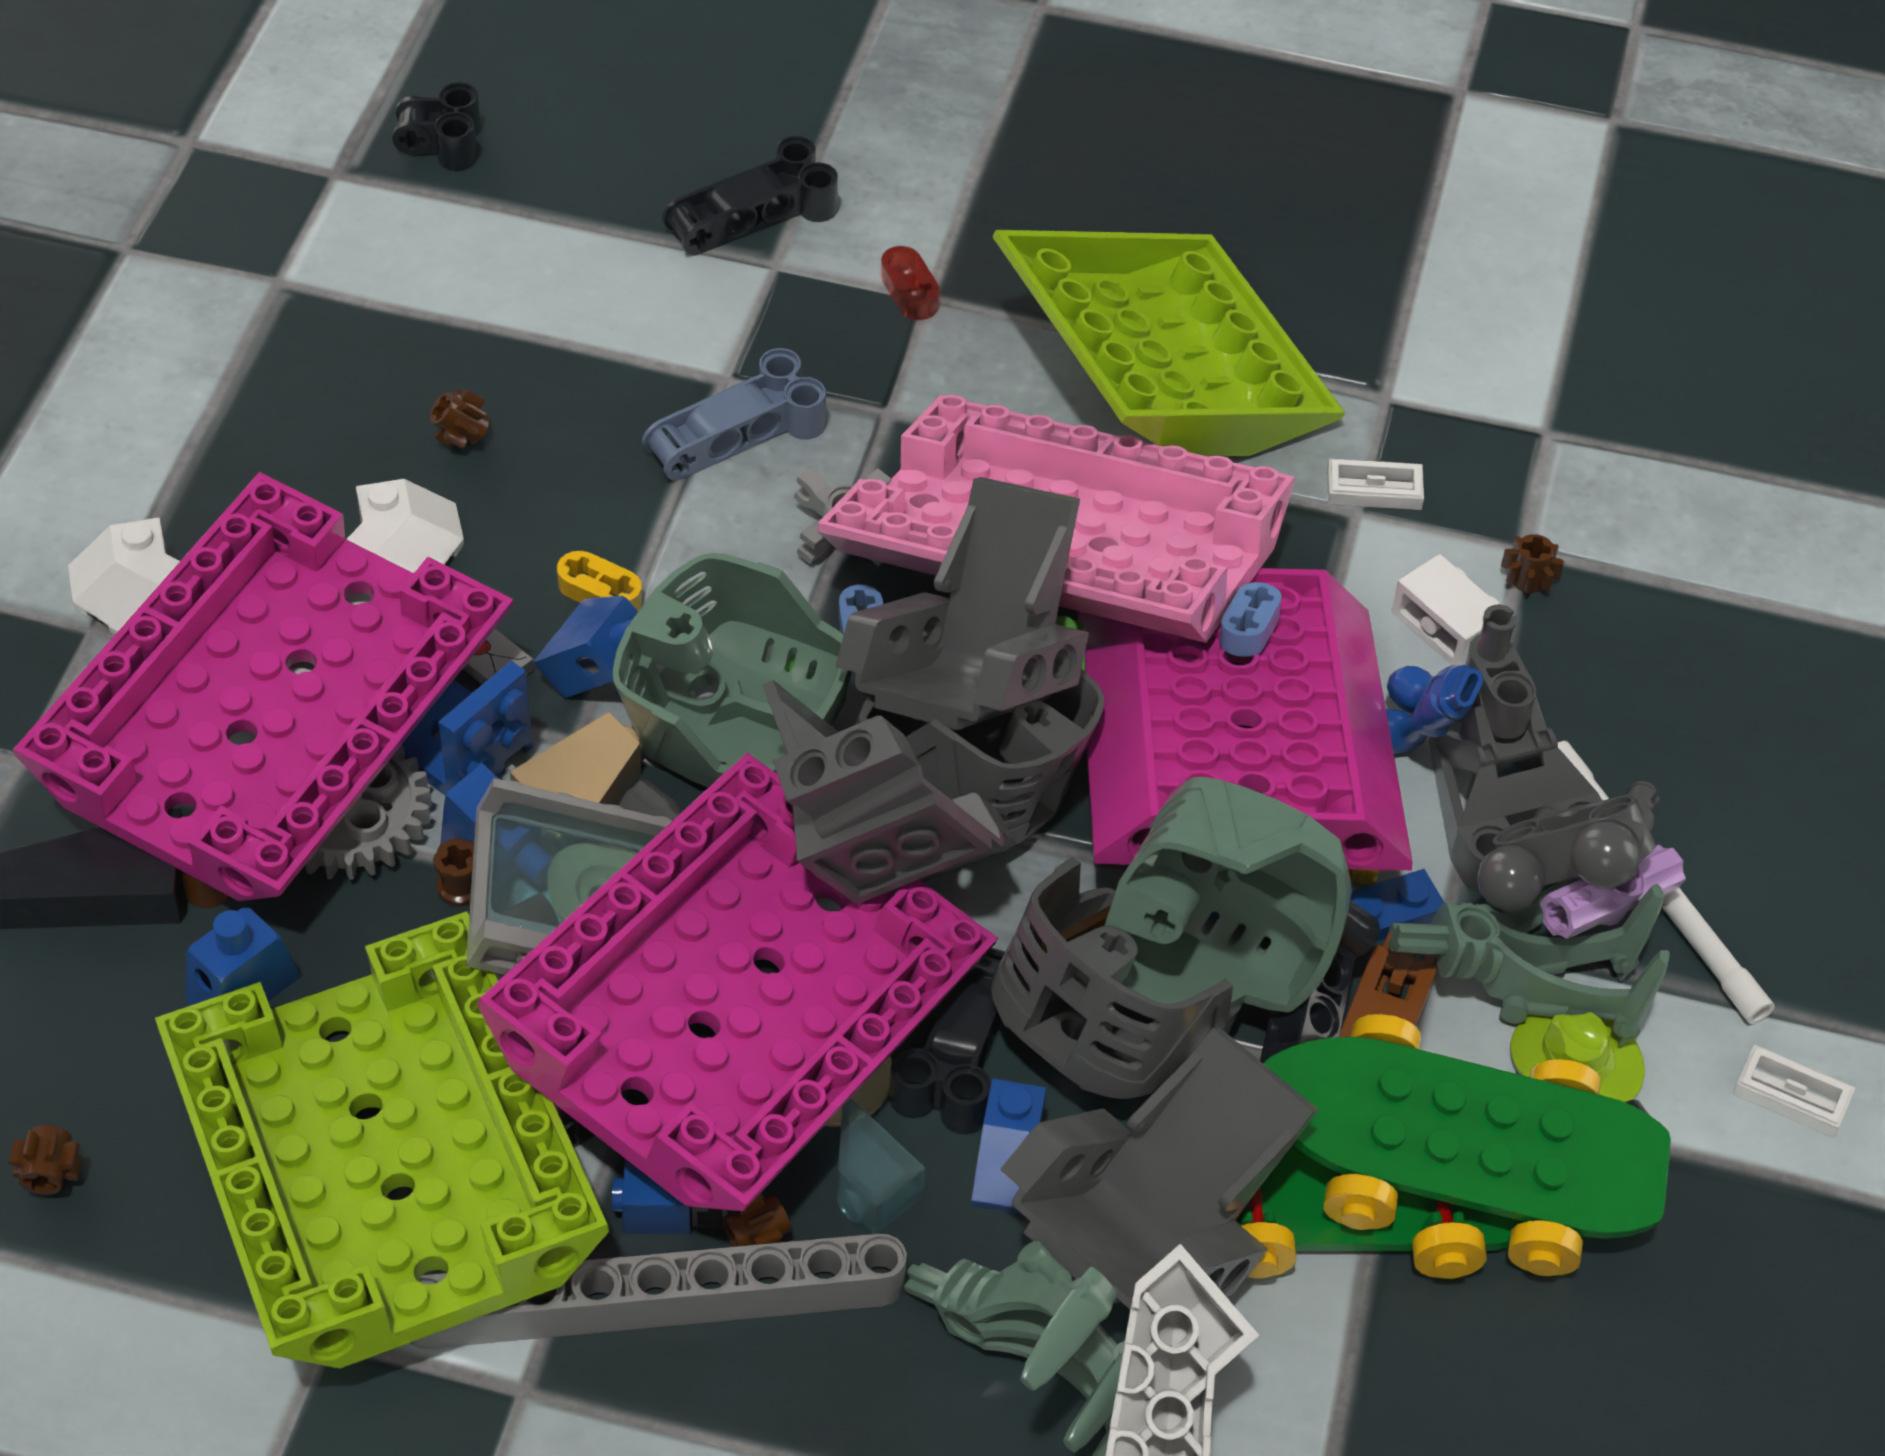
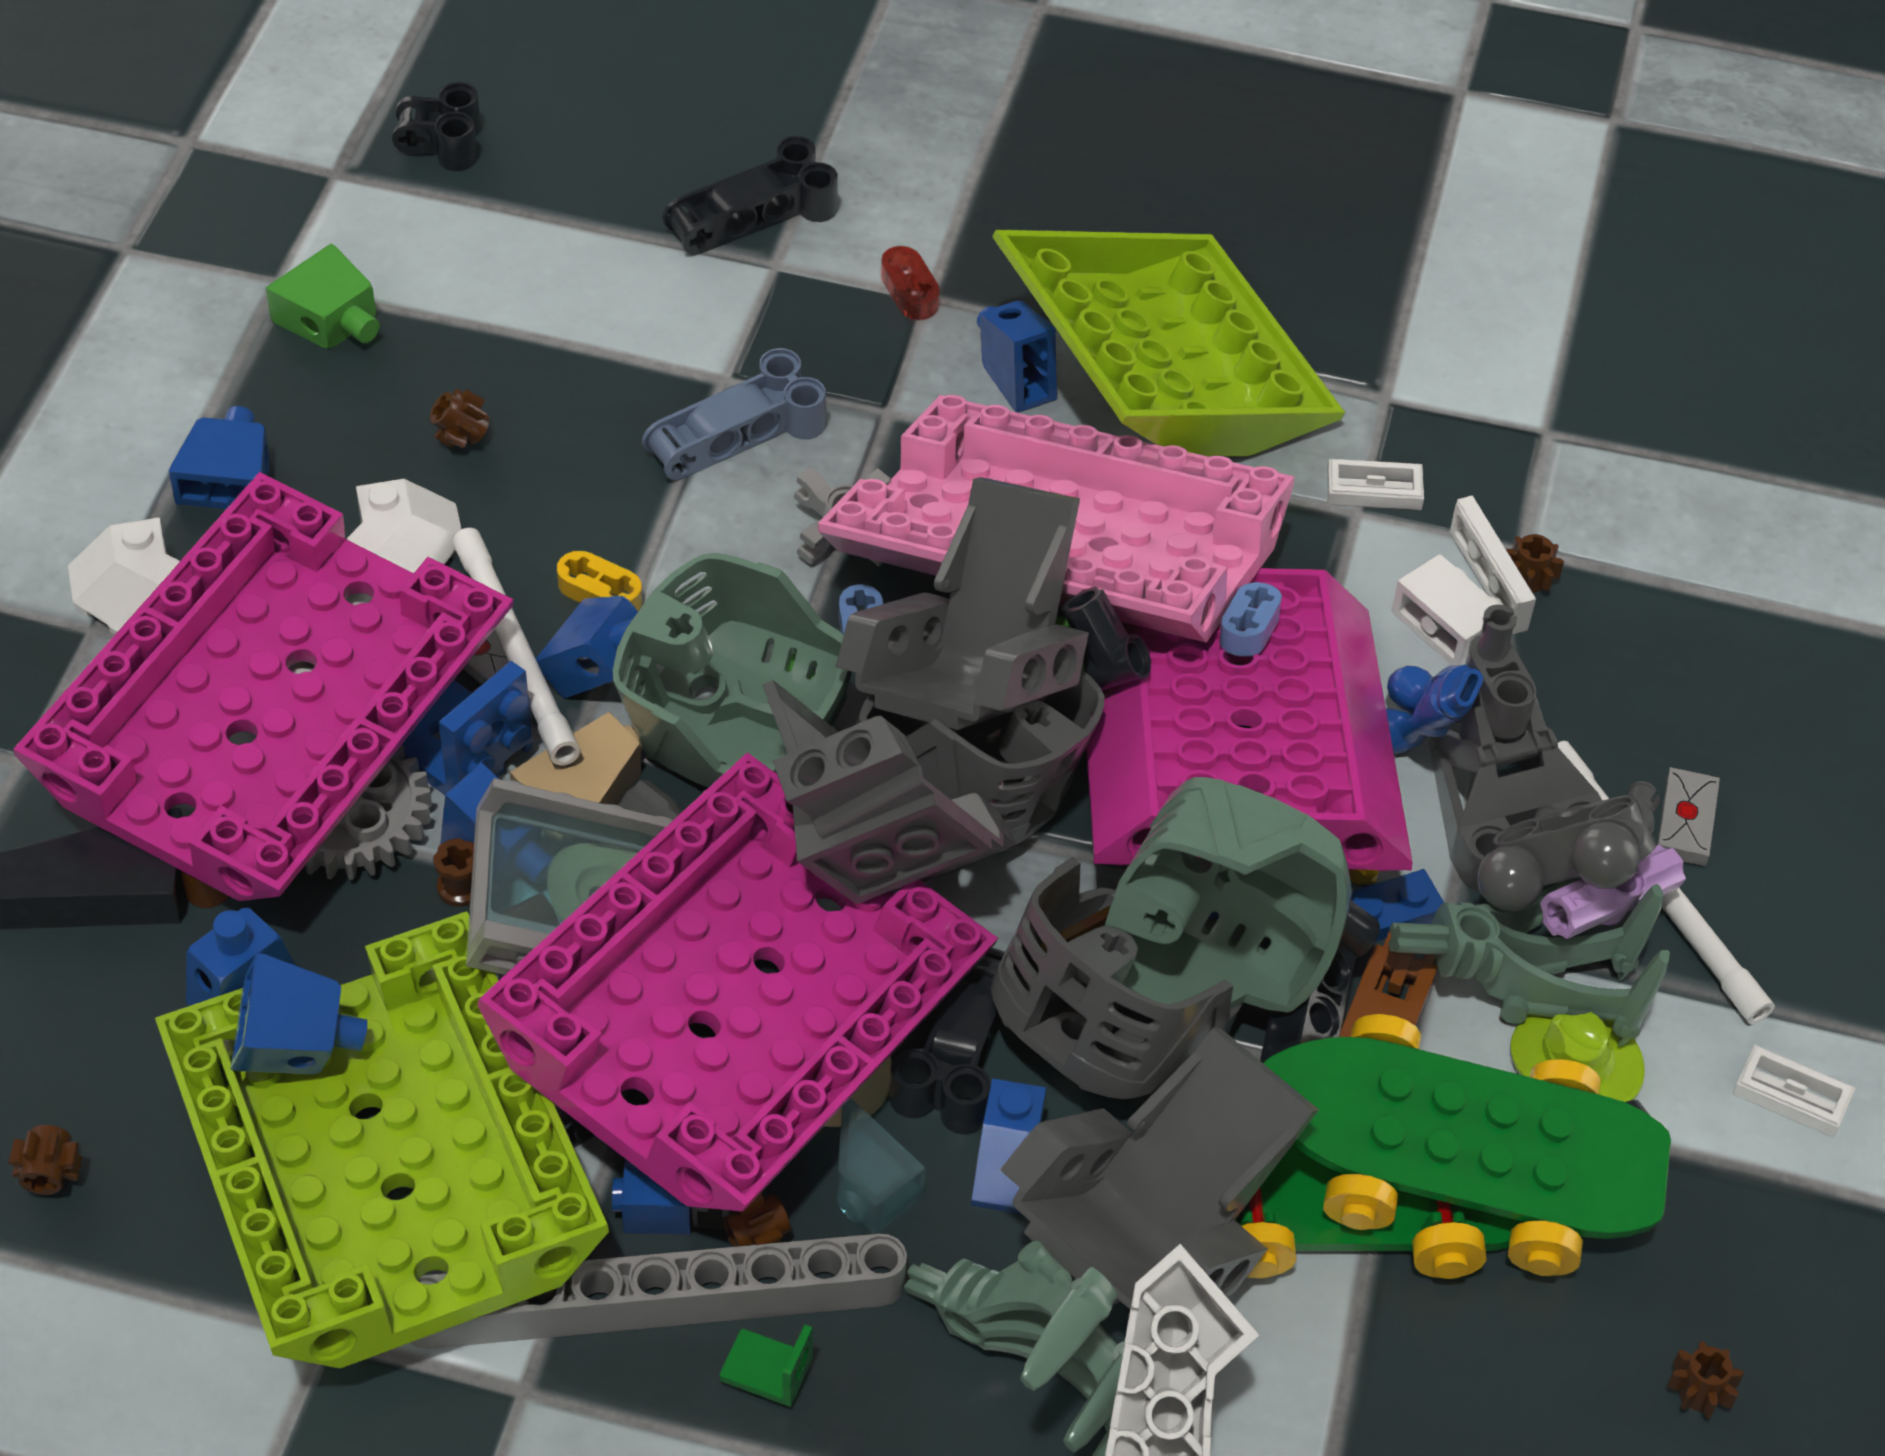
(219, 459): none -> blue torso
(290, 1020): none -> blue torso
(324, 300): none -> bright green torso
(551, 723): none -> white piece
(768, 1365): none -> green bracket
(1019, 354): none -> blue torso
(1110, 653): none -> black piece
(1491, 561): none -> white tile
(1688, 814): none -> light grey tile
(1705, 1379): none -> reddish brown gear

